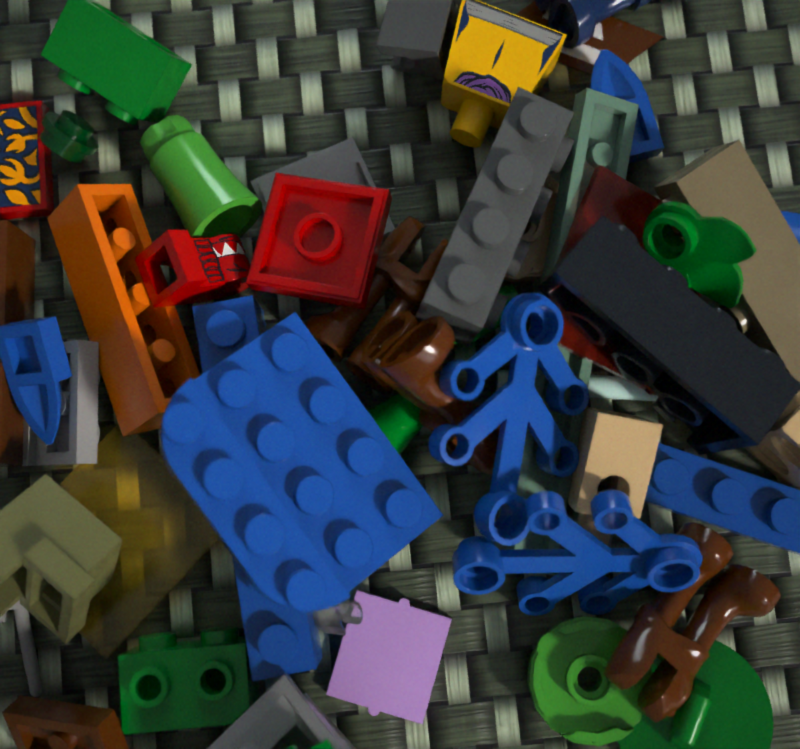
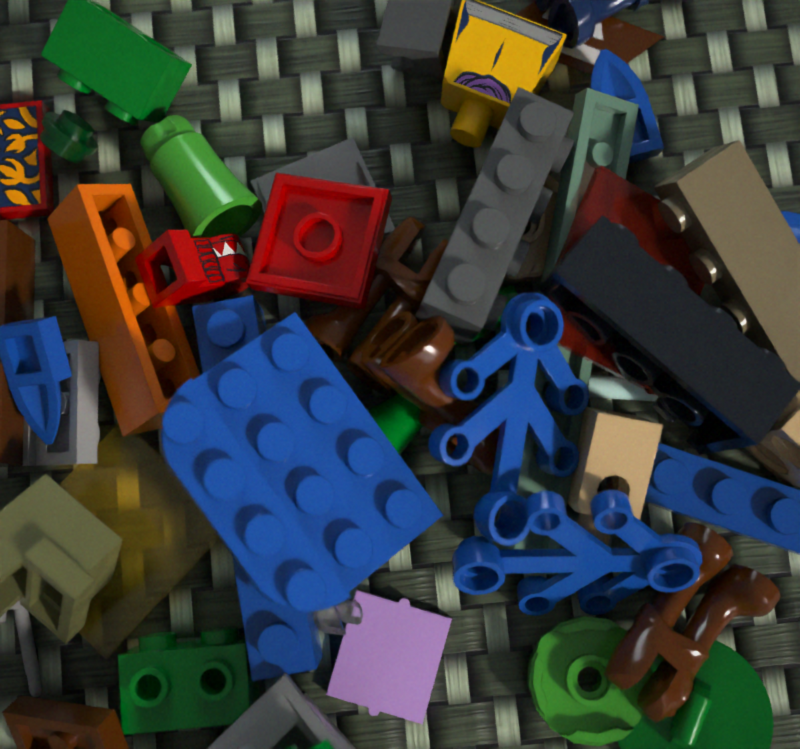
(704, 254): green plate -> none

